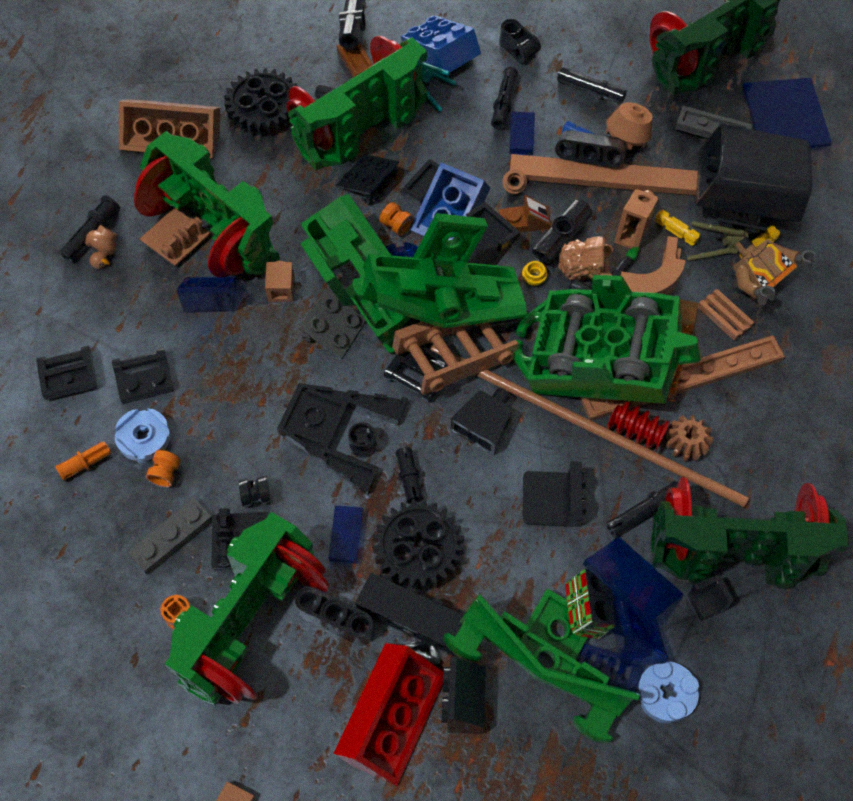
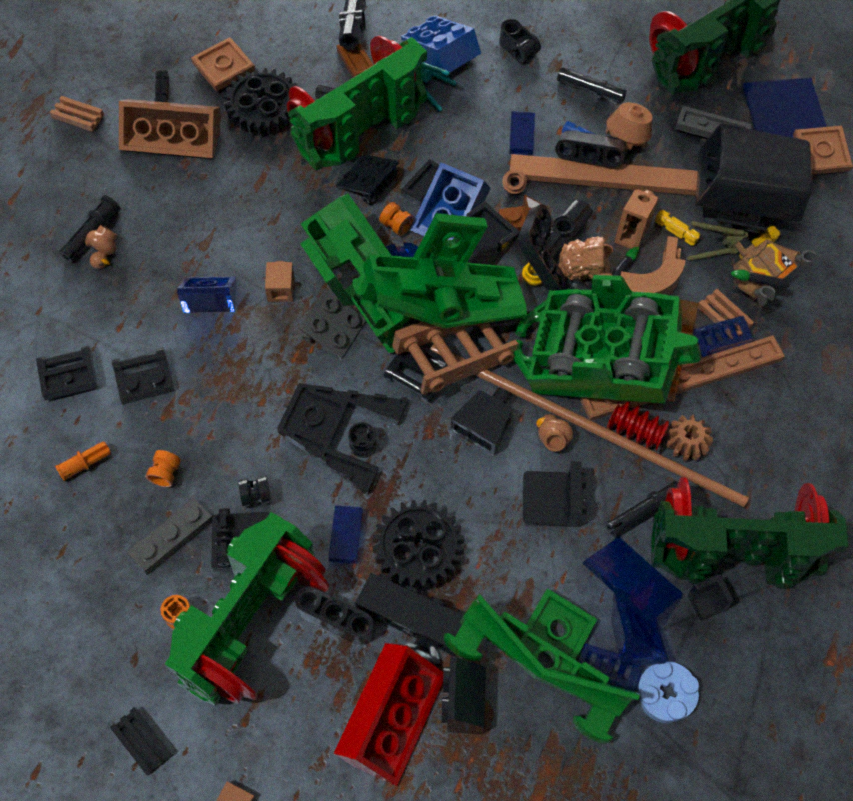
(80, 111): none -> nougat tile
(126, 722): none -> black tile
(142, 449): light blue plate -> none
(162, 86): none -> black axle
(175, 236): nougat hinge -> none
(181, 175): green piece -> none
(223, 64): none -> nougat plate
(409, 475): black pin -> none
(502, 104): black pin -> none
(531, 244): none -> black beam
(554, 432): none -> nougat animal
(583, 618): piece -> none
(710, 330): none -> clear blue slope
(744, 275): none -> black piece
(828, 149): none -> nougat plate

